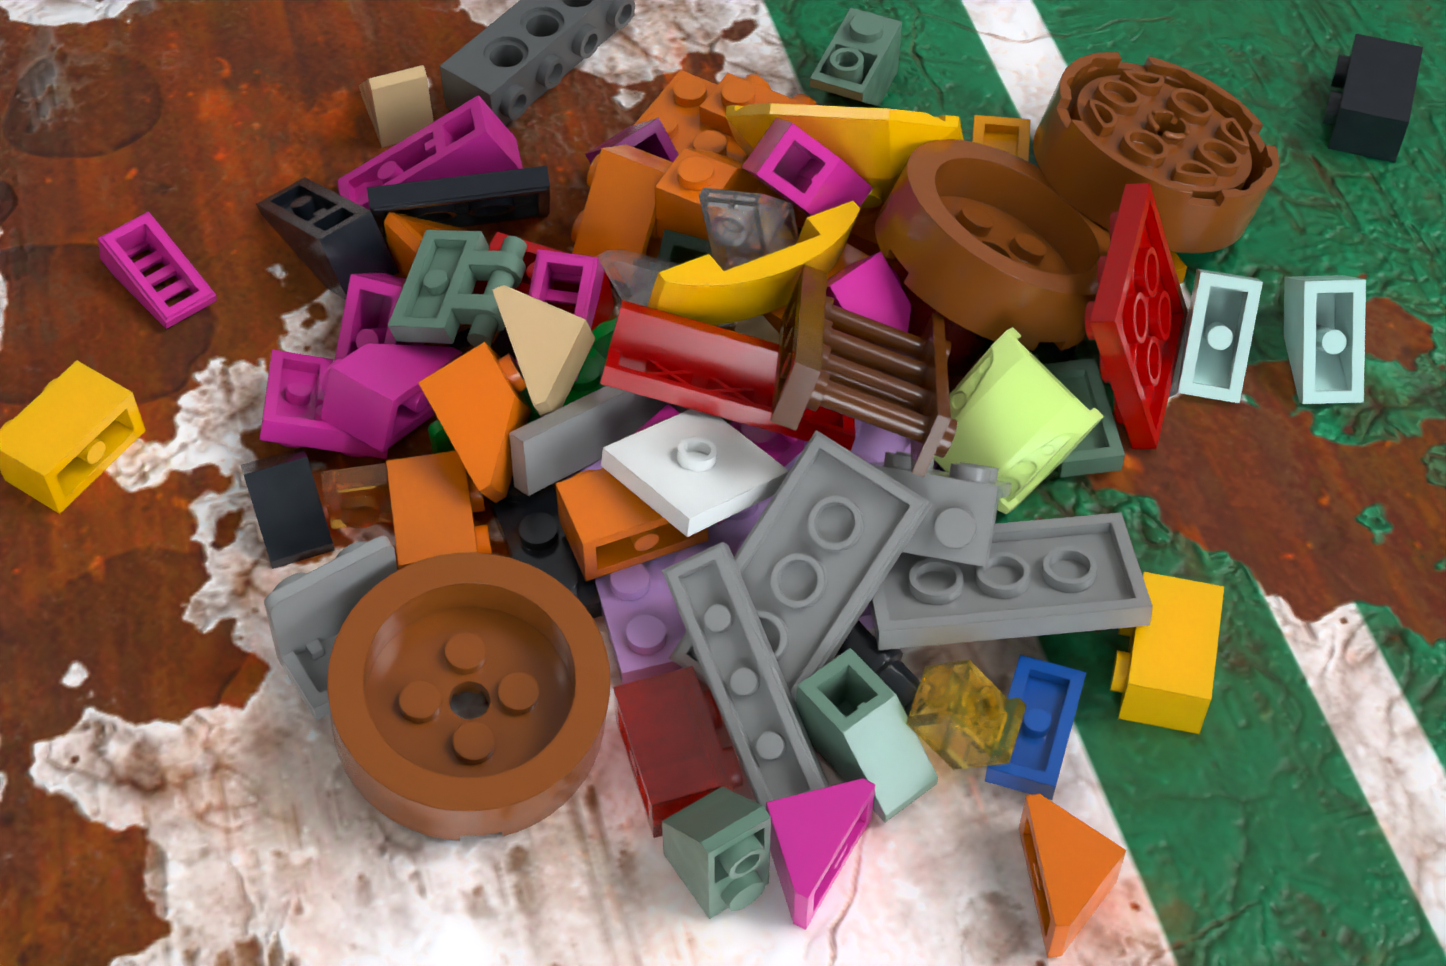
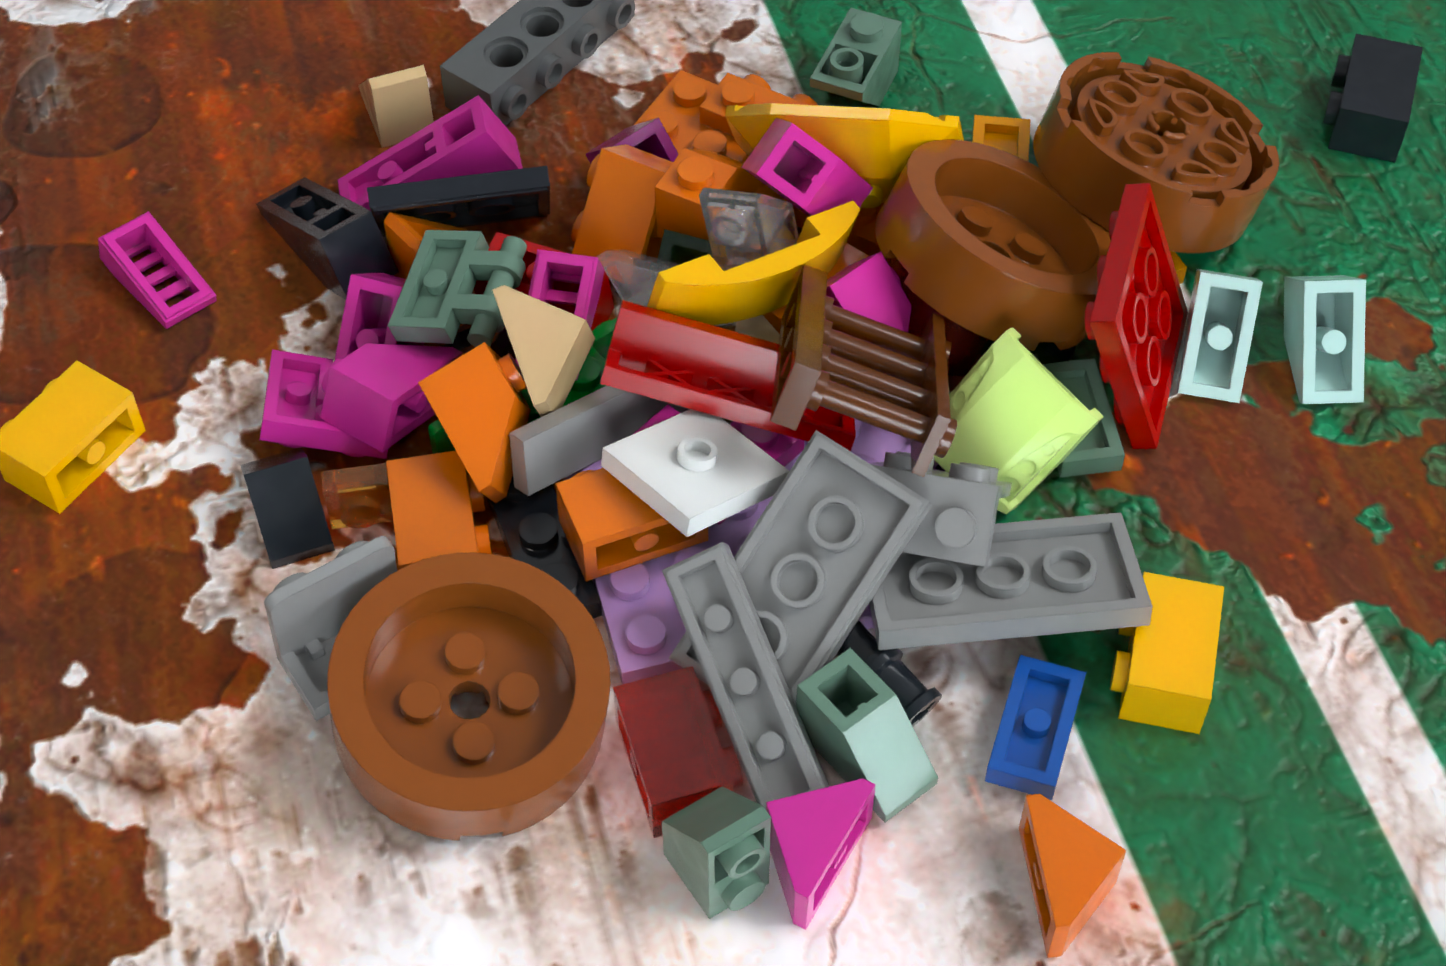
(965, 716): clear yellow brick -> none

